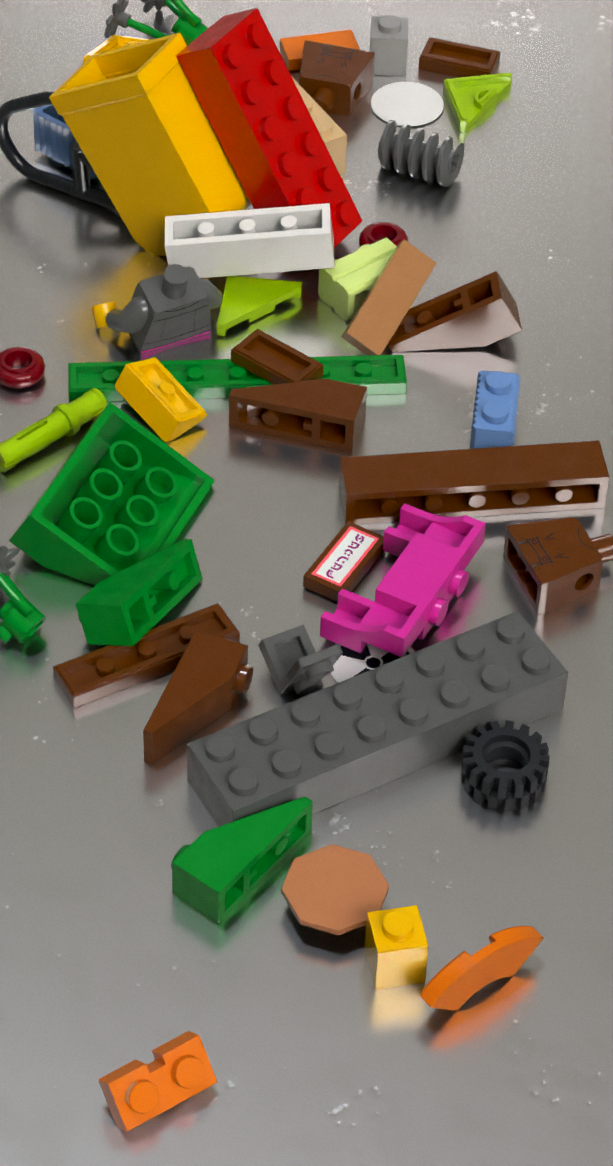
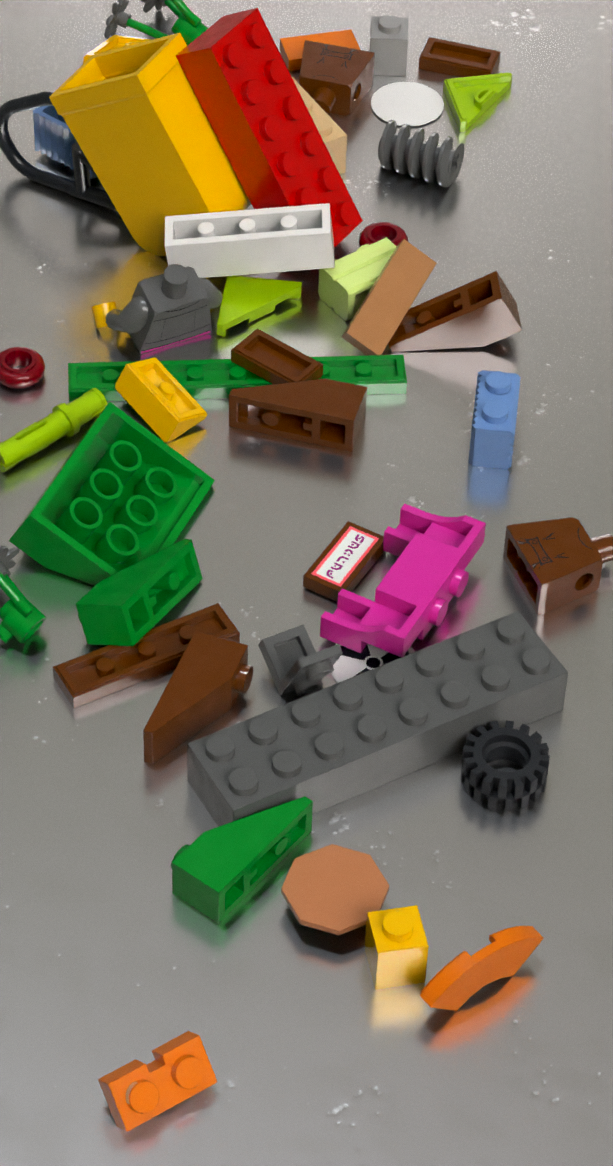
(474, 481): reddish brown brick -> none

